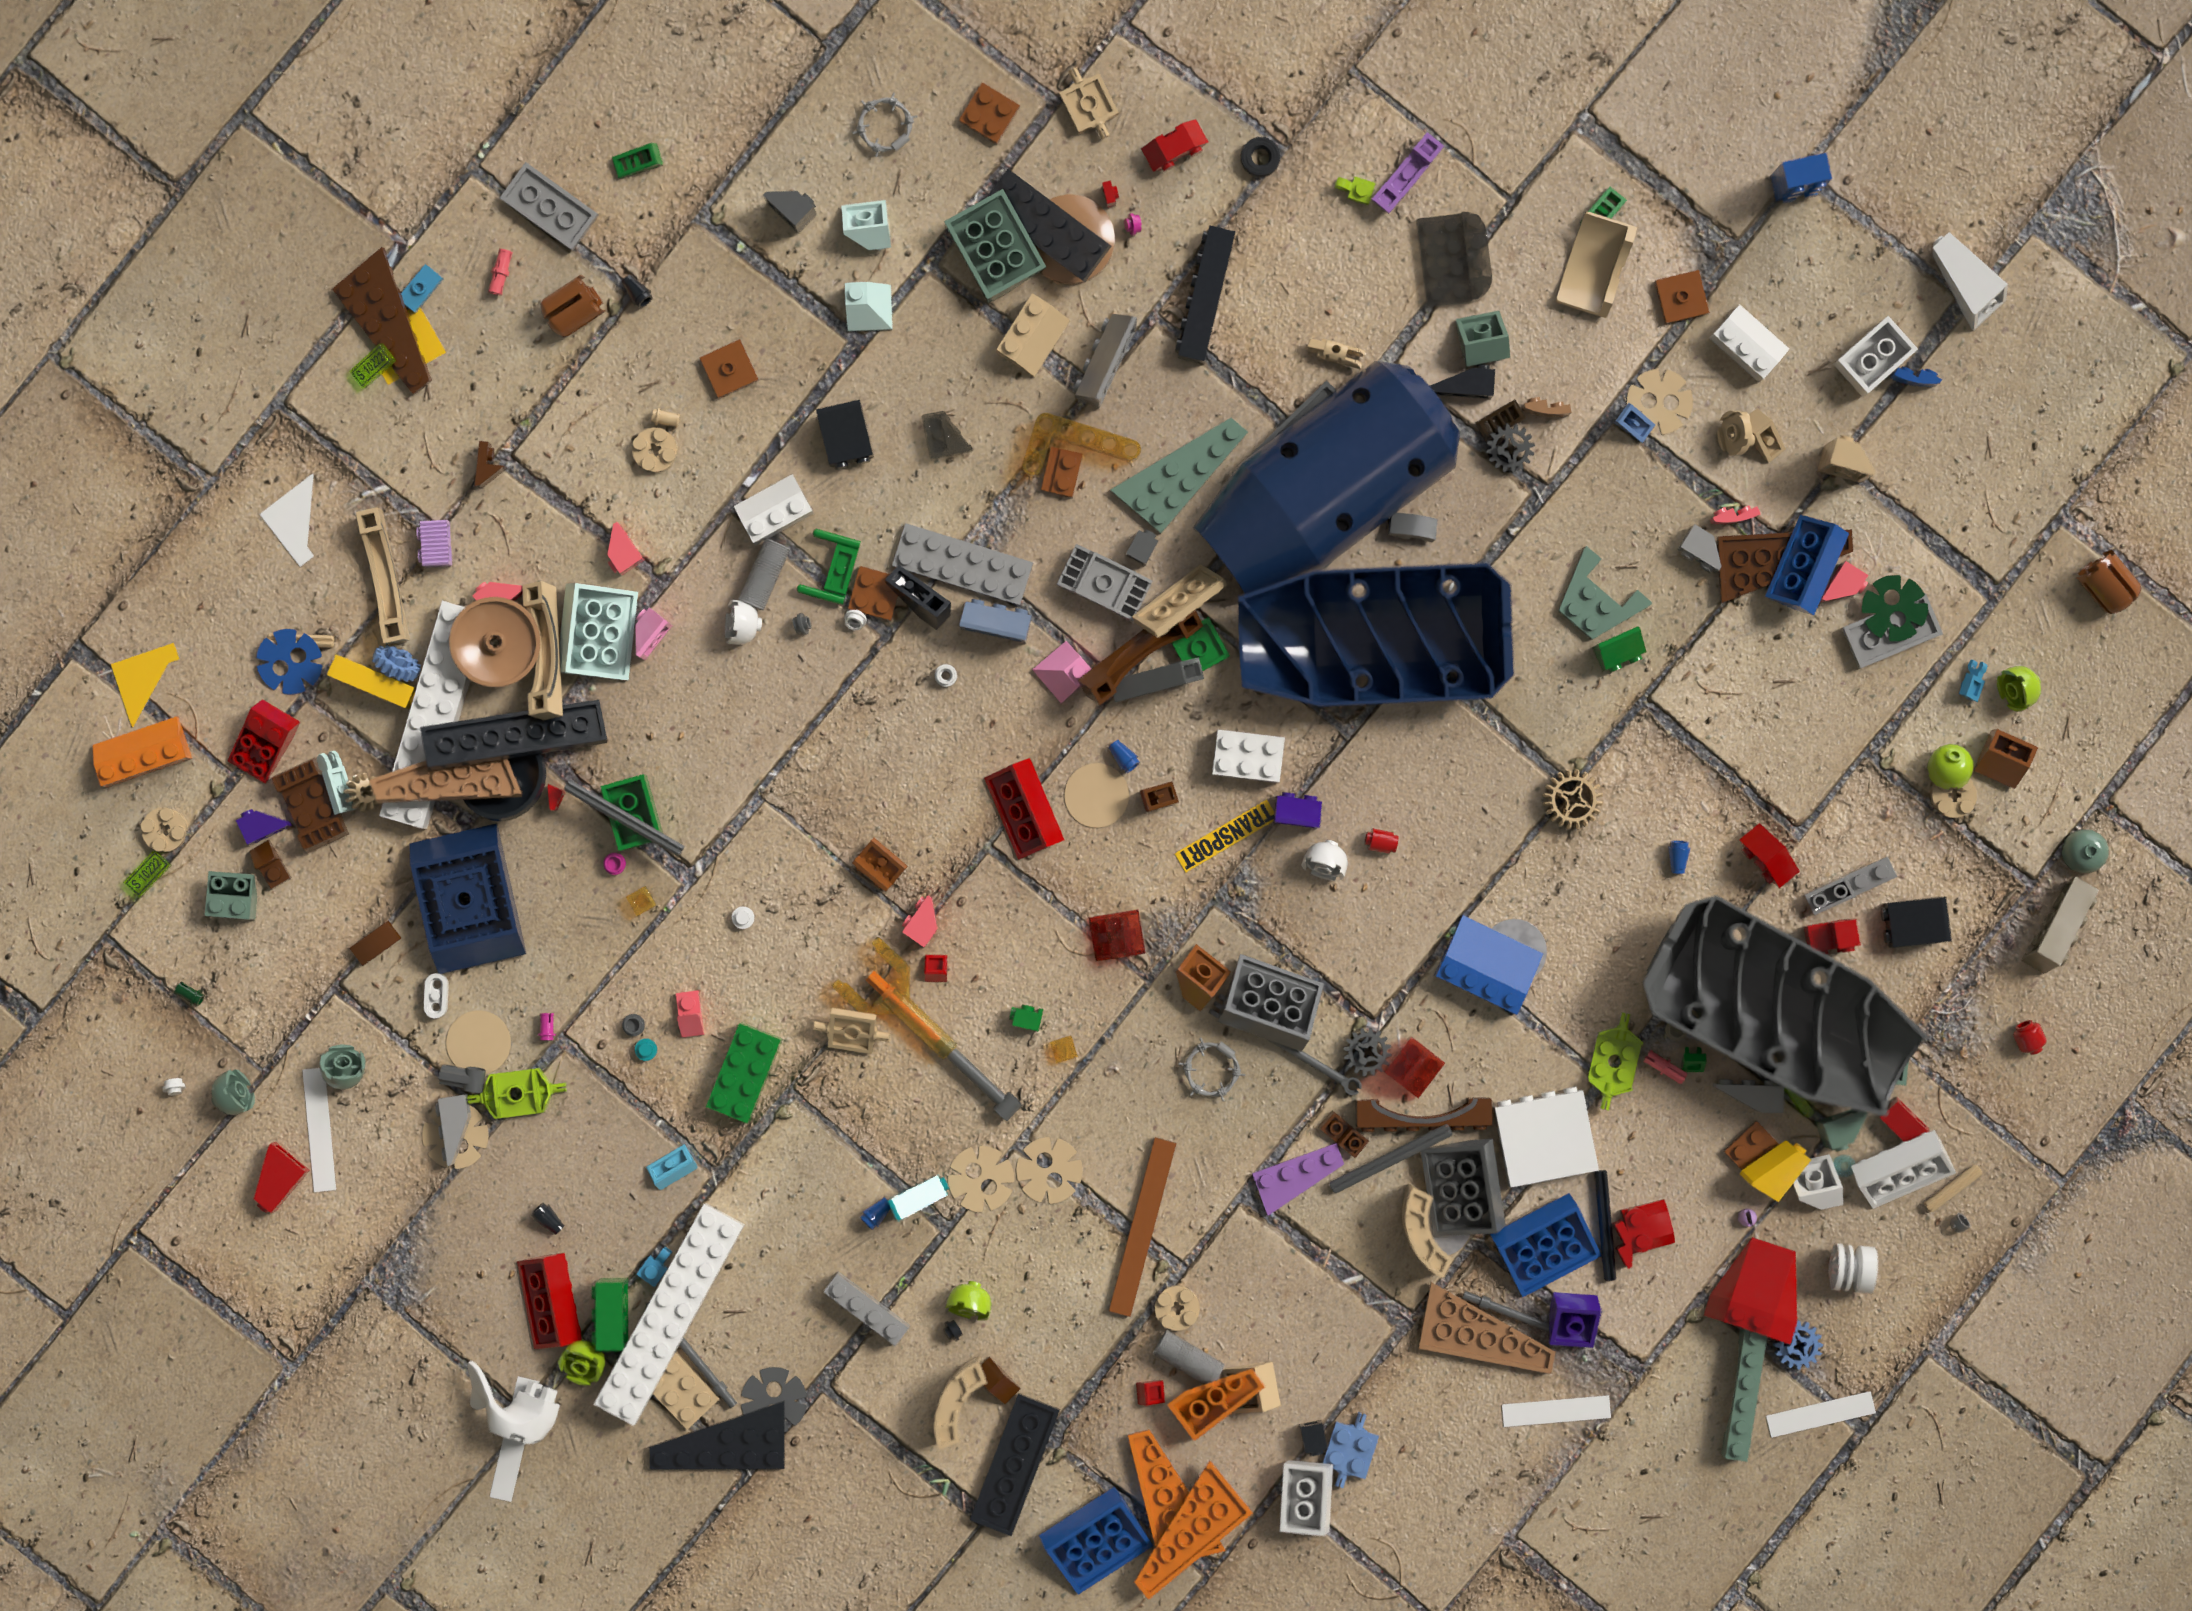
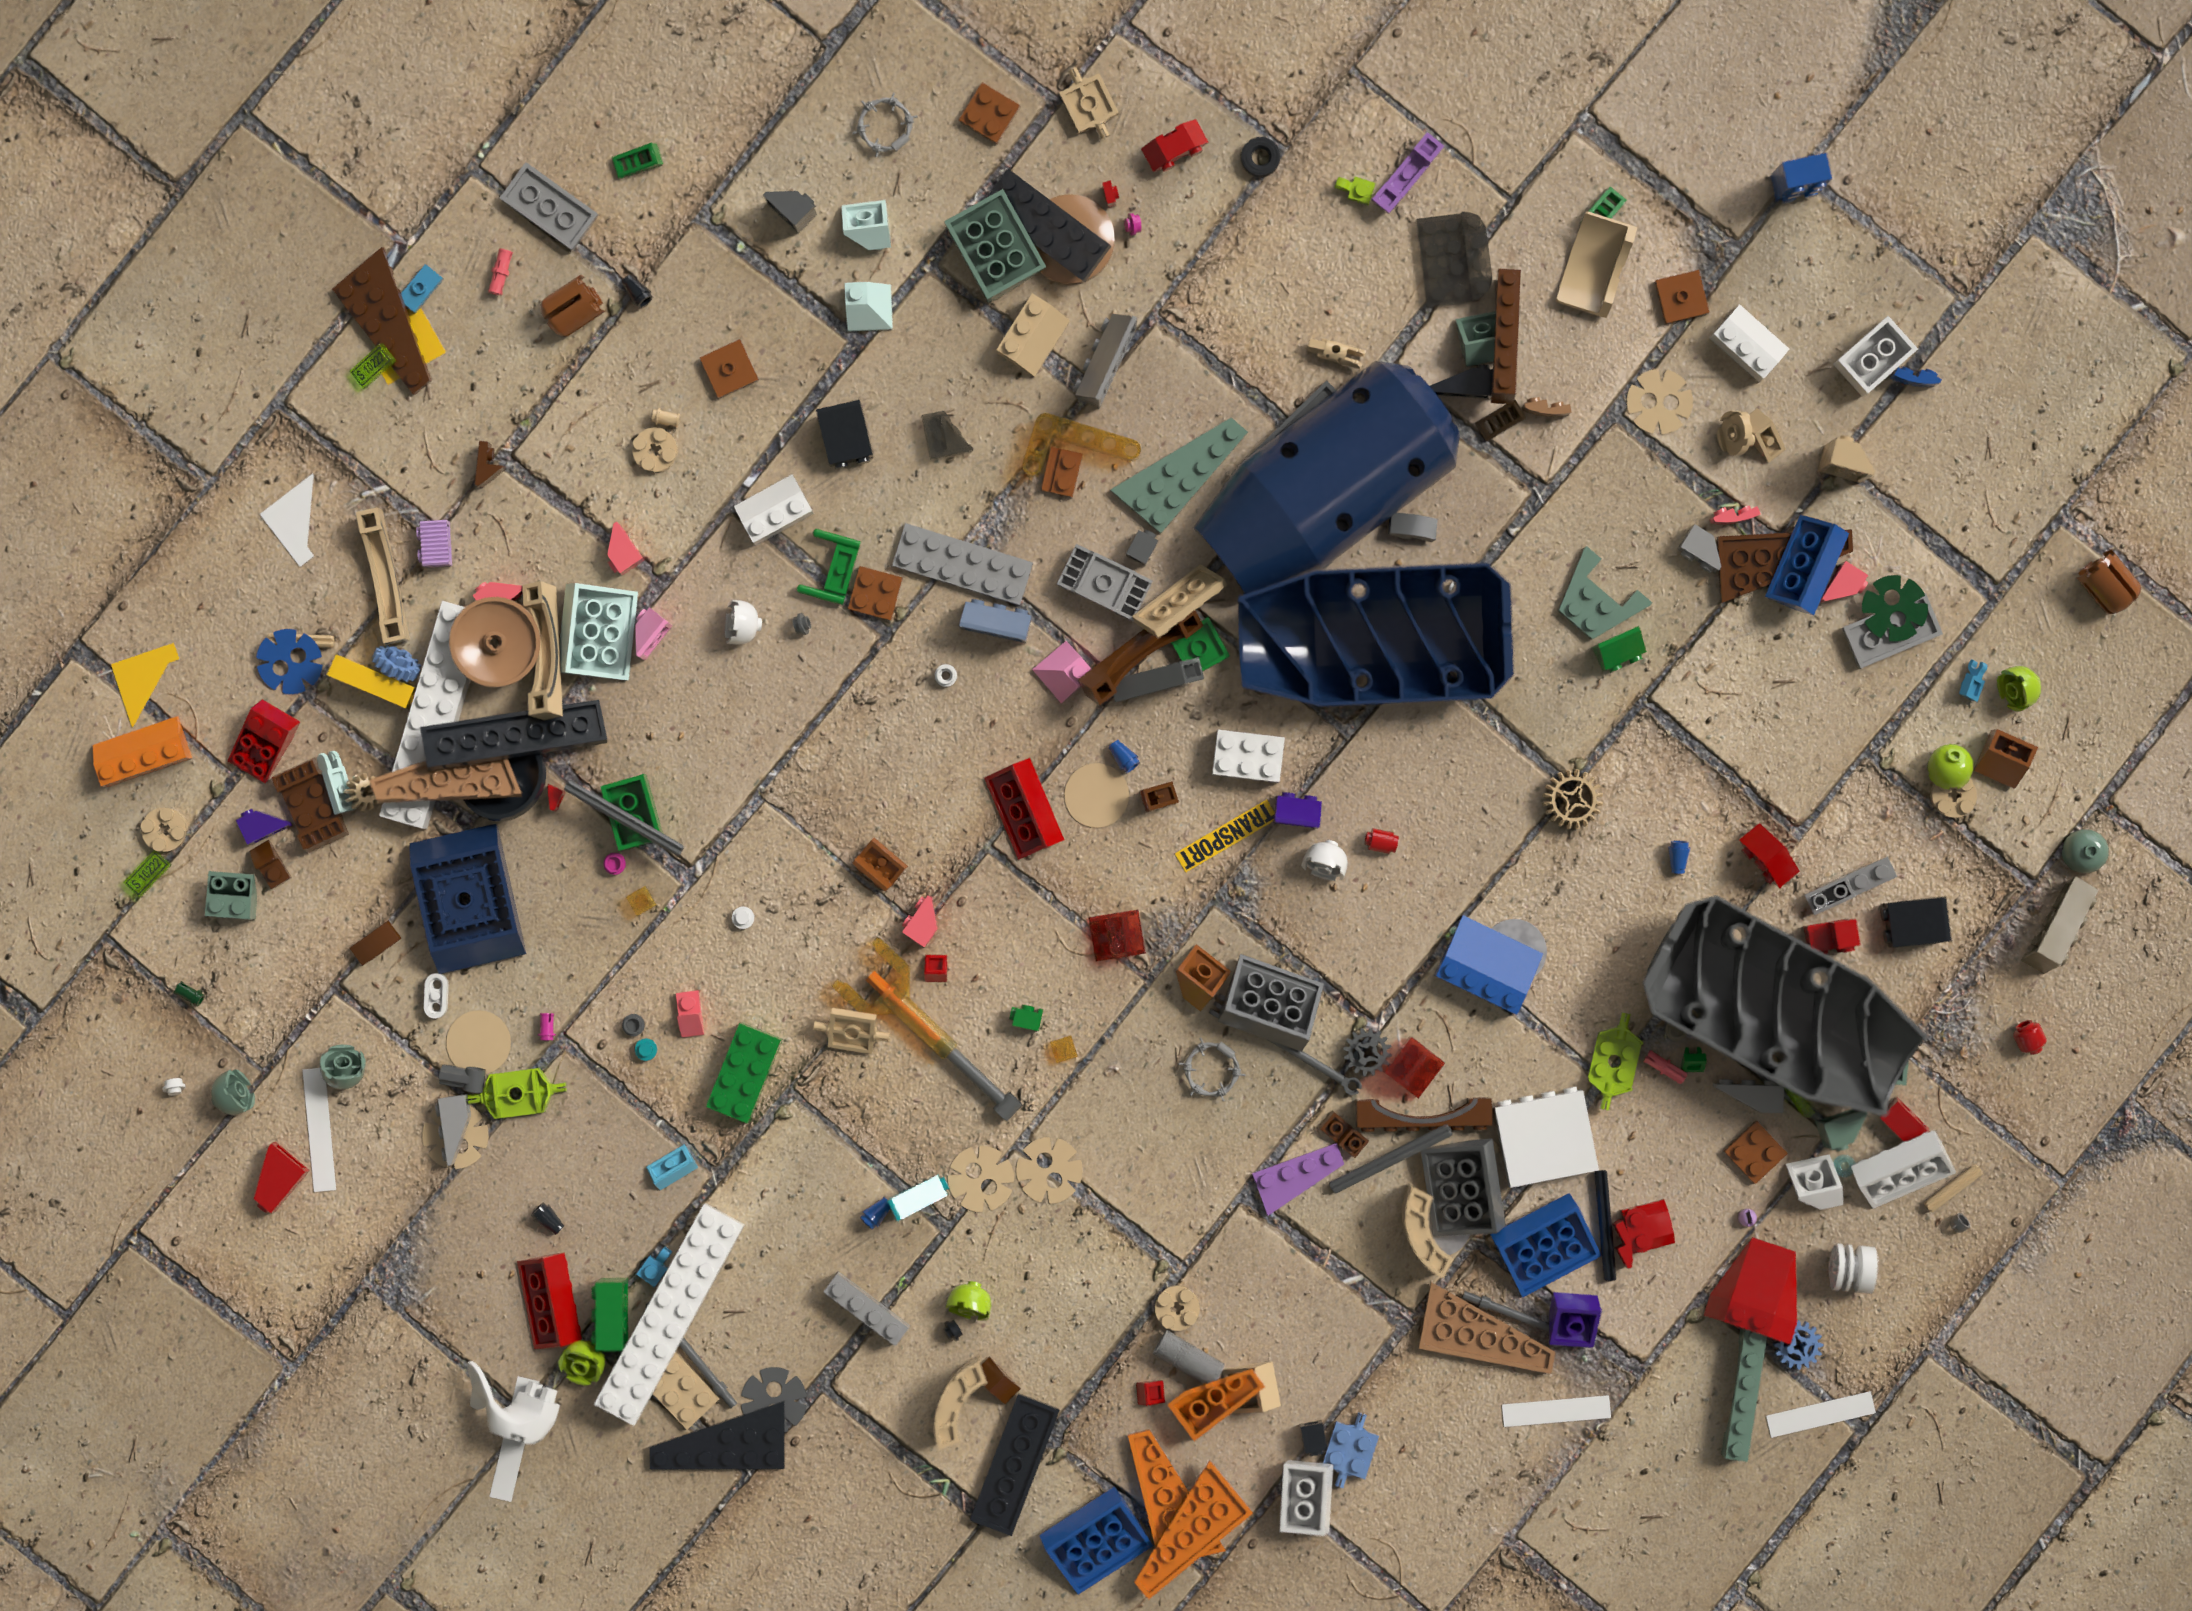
(759, 582): light grey piece -> none
(855, 619): white plate -> none
(919, 597): black slope -> none
(1142, 1226): dark orange tile -> none
(1206, 294): black brick -> none
(1499, 448): dark grey gear -> none
(1506, 336): none -> reddish brown arch
(1634, 423): medium blue slope -> none
(1777, 1169): yellow slope -> none
(1971, 281): white slope -> none

